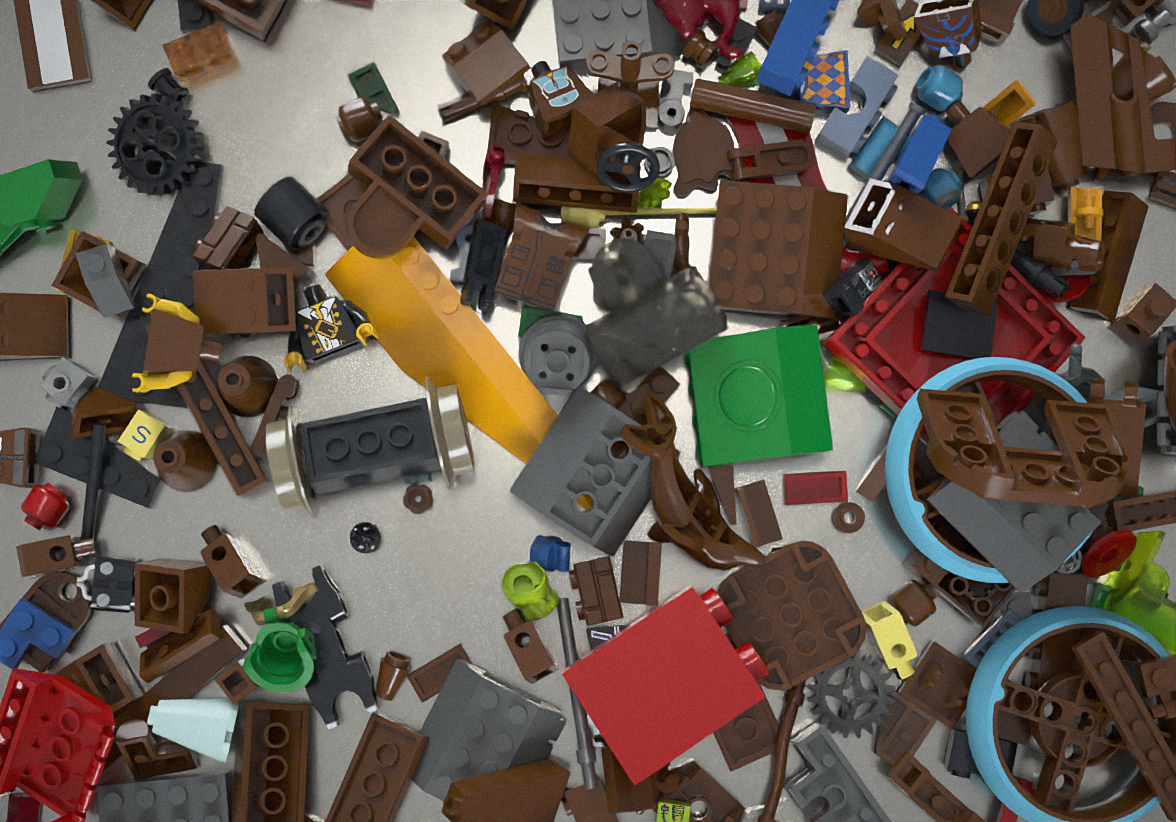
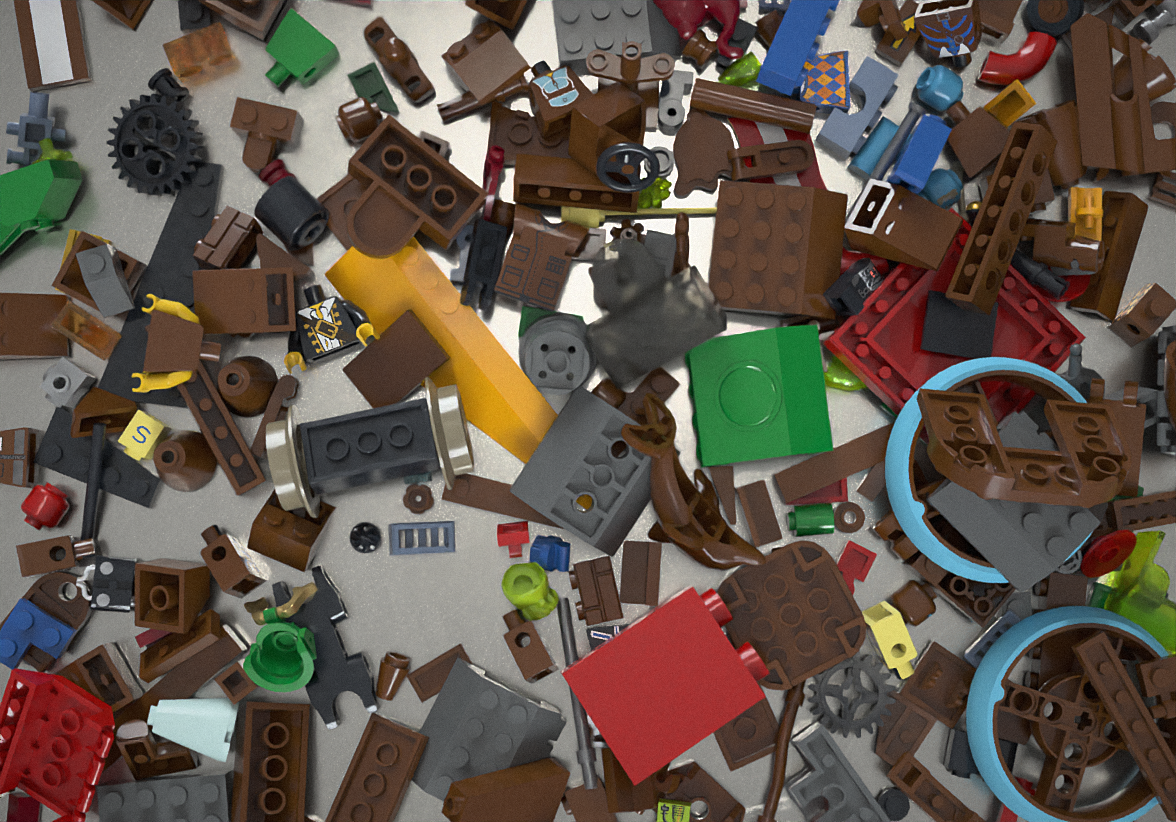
(32, 129): none -> sand blue piece
(49, 152): none -> clear neon green plant
(86, 330): none -> clear orange slope
(264, 130): none -> reddish brown brick
(274, 172): none -> dark red wheel
(289, 535): none -> reddish brown slope
(298, 50): none -> green torso
(394, 539): none -> sand blue slope
(396, 362): none -> reddish brown tile
(398, 60): none -> reddish brown piece
(492, 497): none -> reddish brown plate
(513, 536): none -> red tile
(811, 519): none -> green brick
(835, 464): none -> reddish brown slope
(854, 563): none -> red plate
(890, 530): none -> reddish brown wheel
(894, 804): none -> black plate
(1021, 65): none -> red cylinder

